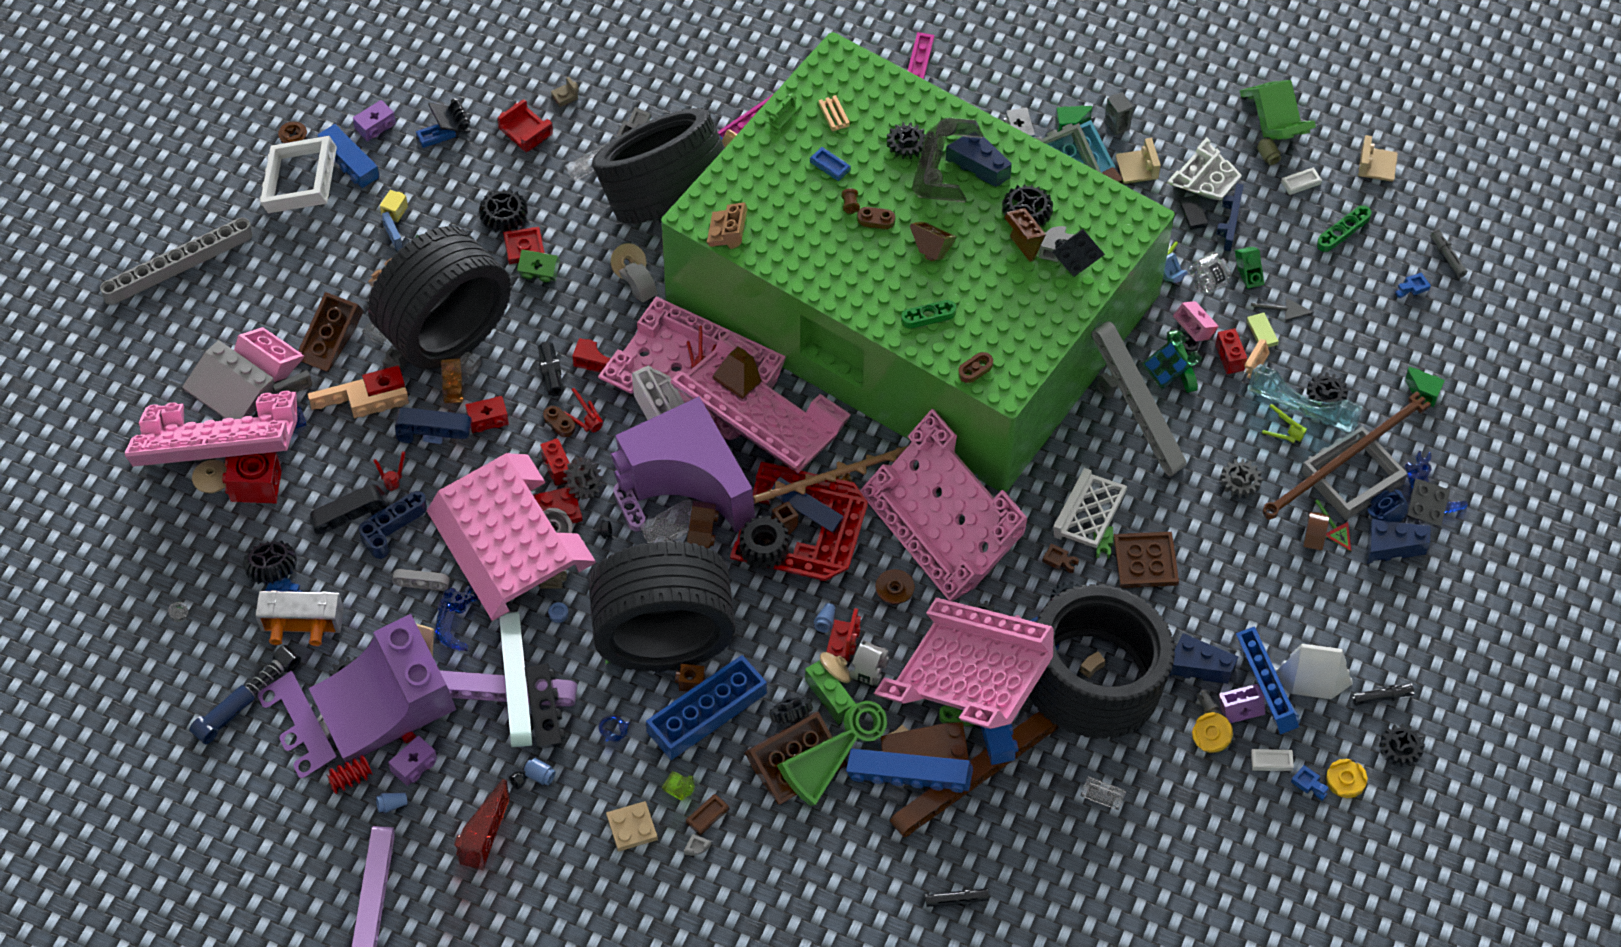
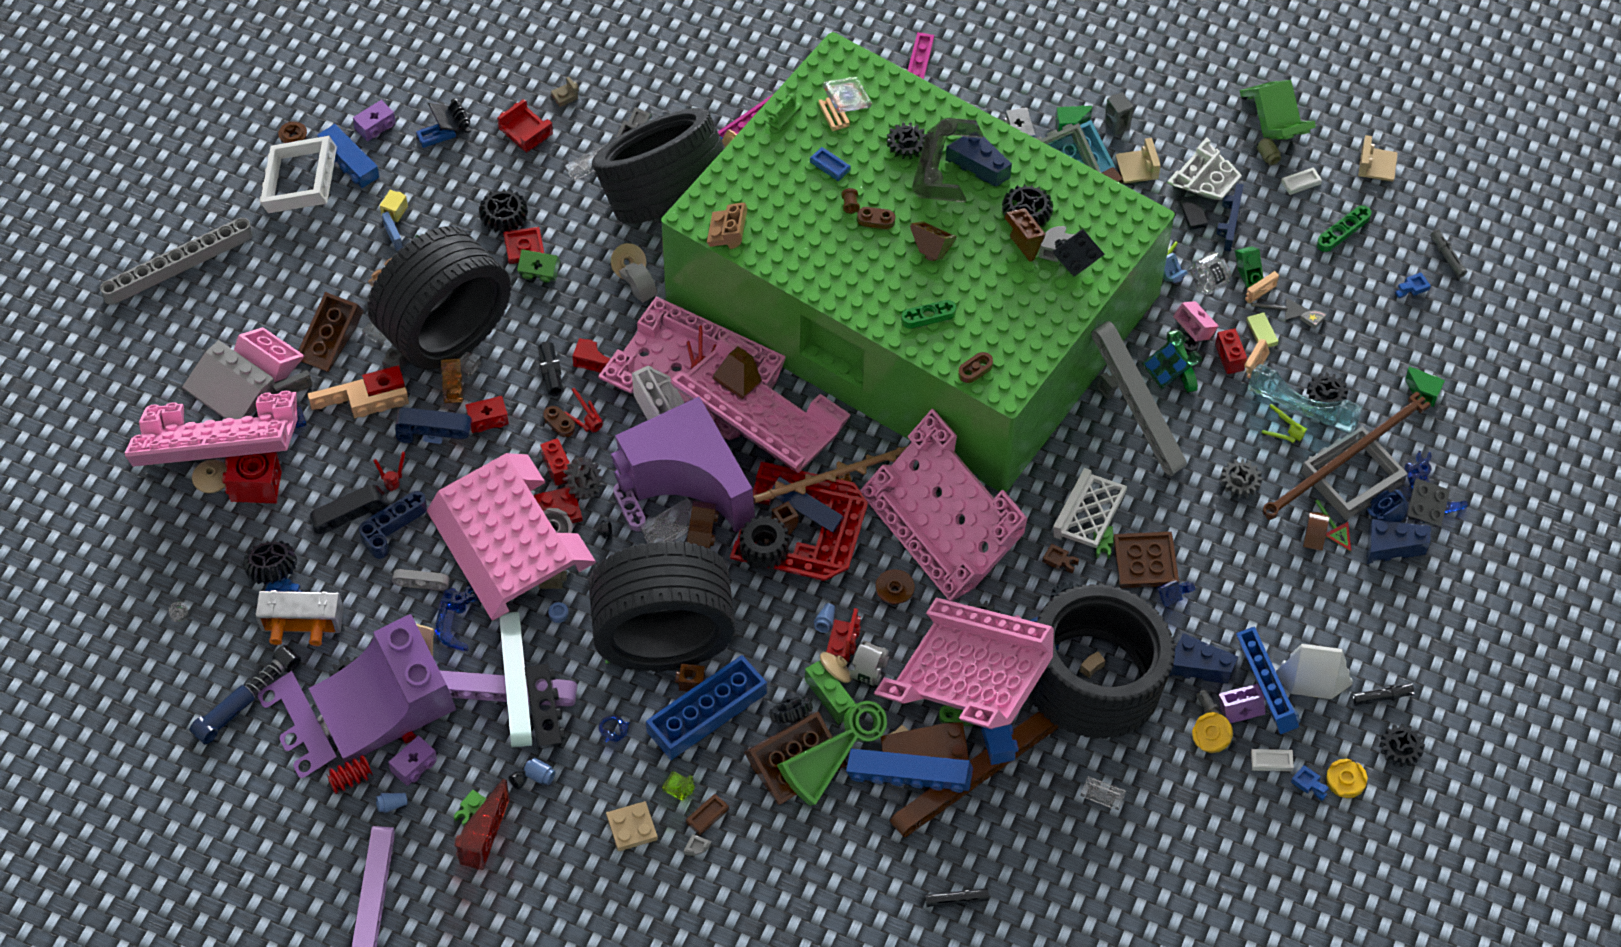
(470, 806): none -> bright green plate
(847, 94): none -> clear tile
(1172, 591): none -> clear blue plate
(1262, 287): none -> light nougat tile
(1313, 318): none -> light grey tile

